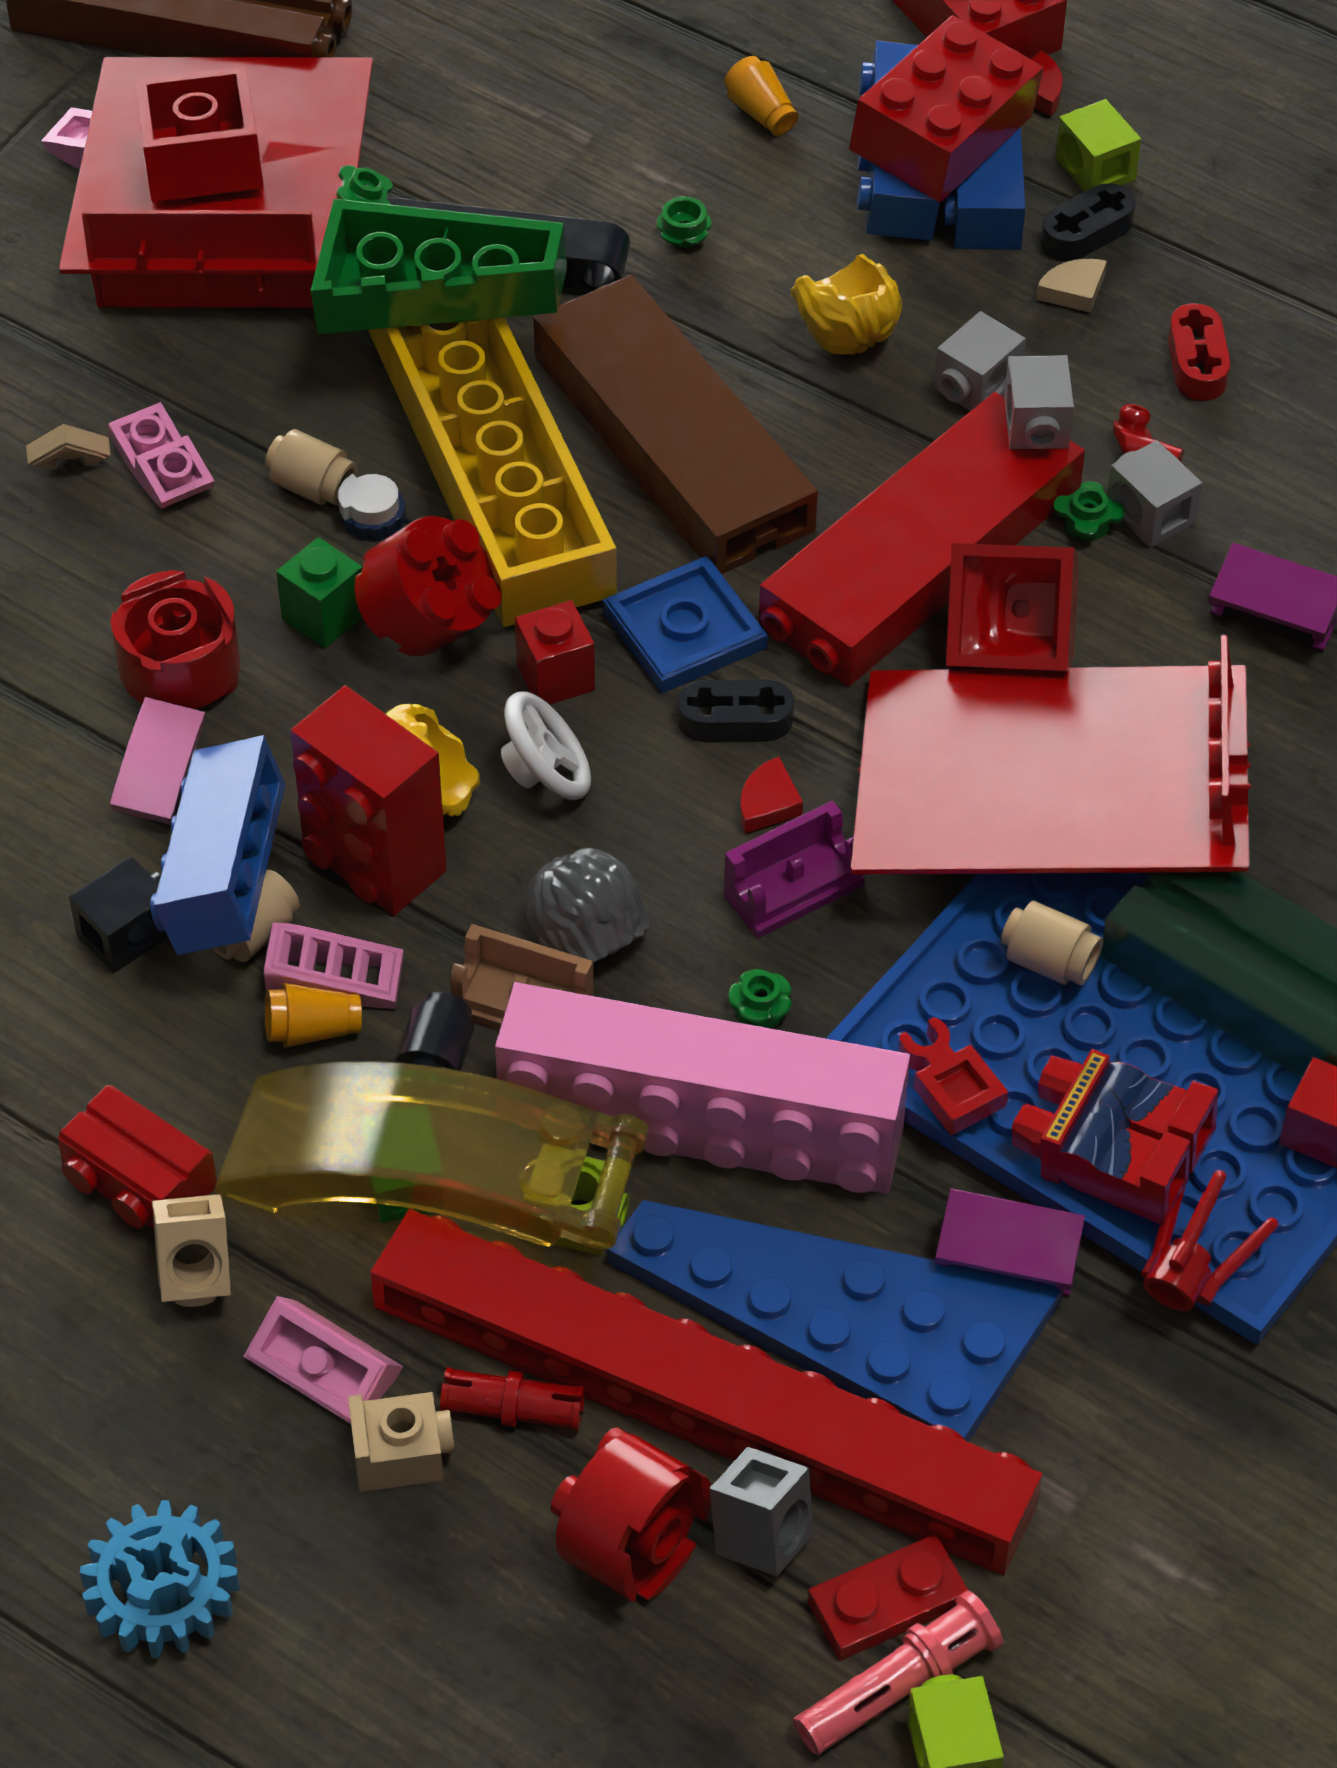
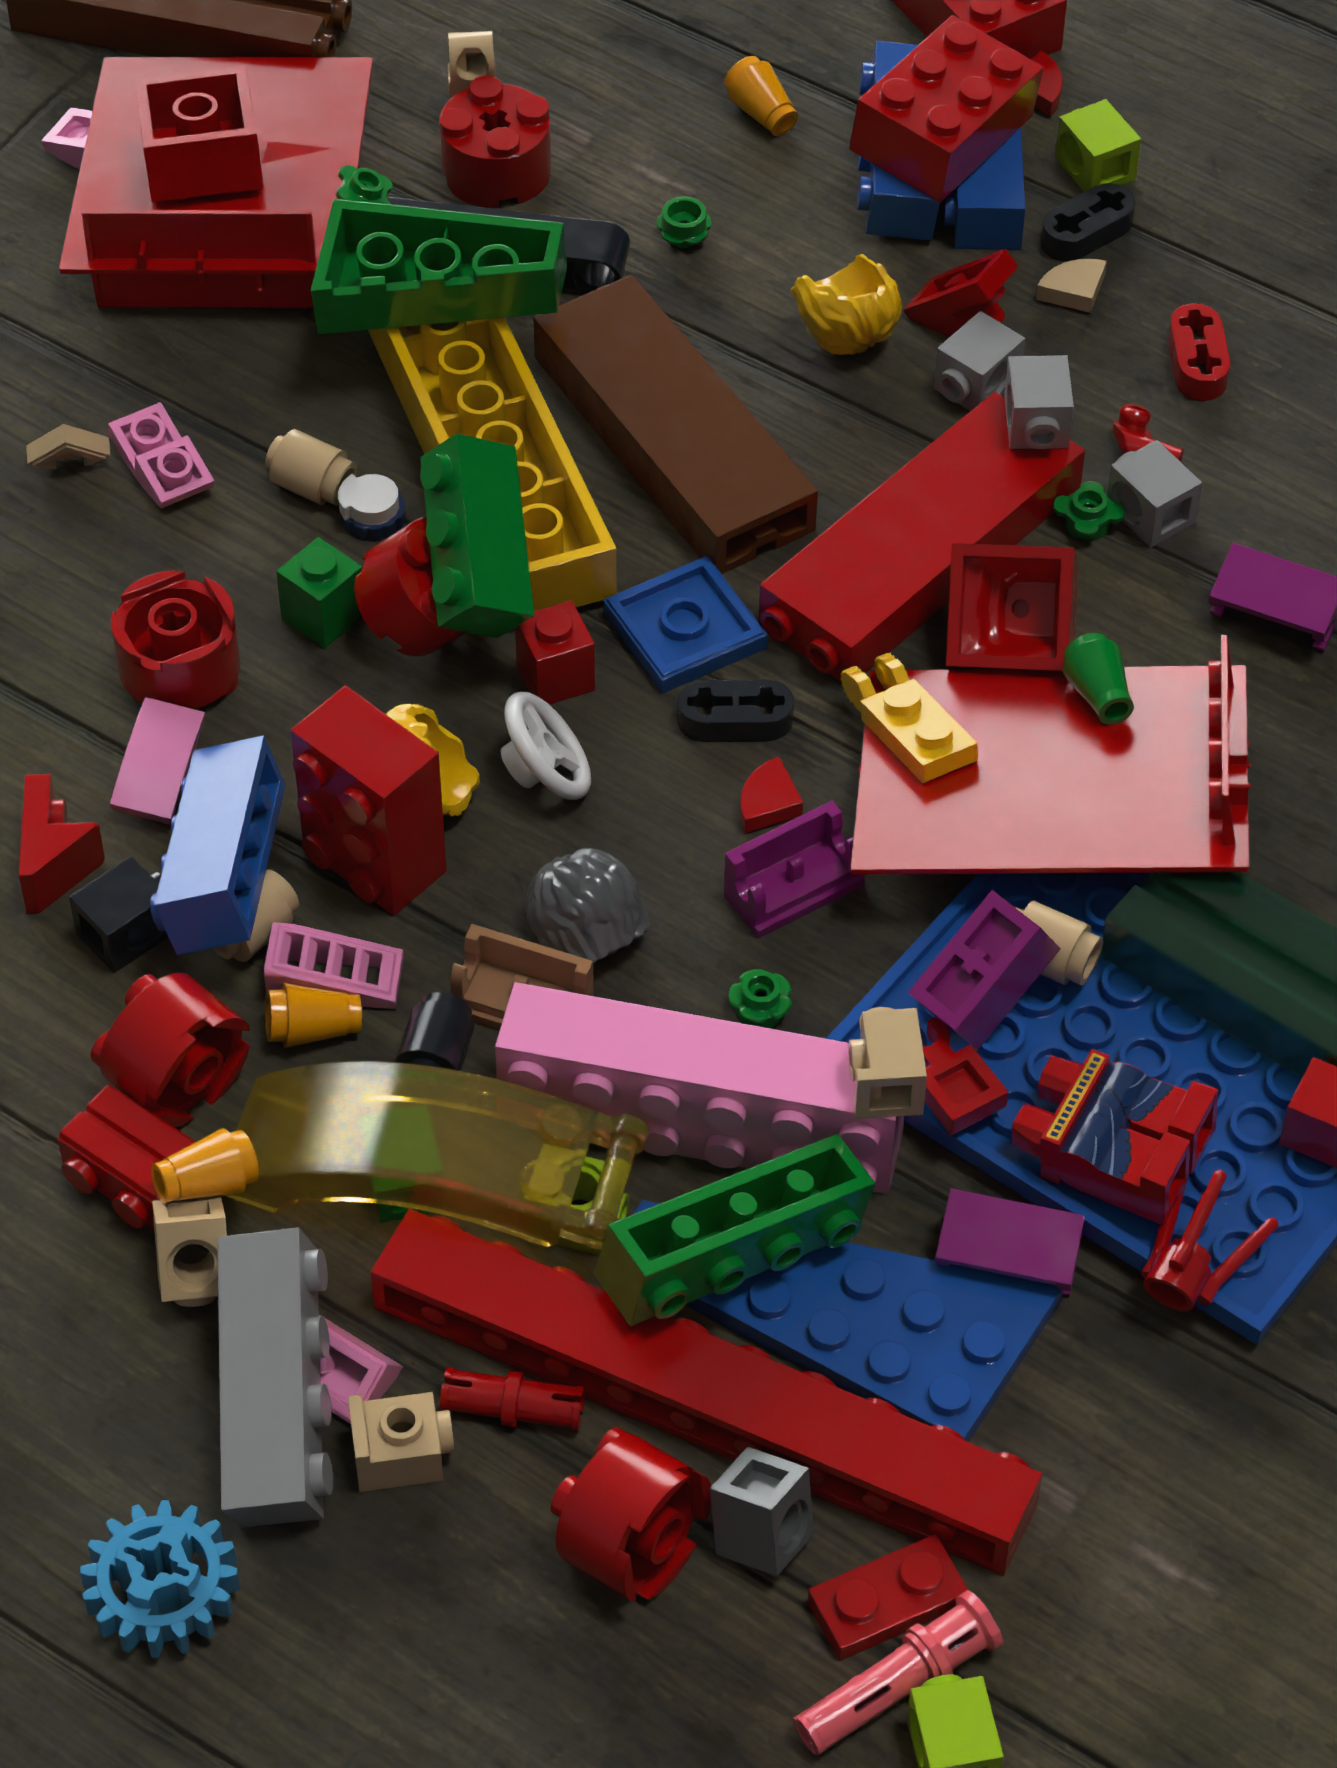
(53, 851): none -> red slope
(172, 1046): none -> red brick
(207, 1168): none -> light orange cone
(272, 1378): none -> light grey brick
(470, 57): none -> tan leg
(476, 536): none -> green brick
(495, 143): none -> red brick
(733, 1230): none -> green brick
(888, 1064): none -> tan brick
(909, 720): none -> yellow hinge
(961, 293): none -> red slope
(984, 969): none -> magenta hinge
(1098, 673): none -> green cone

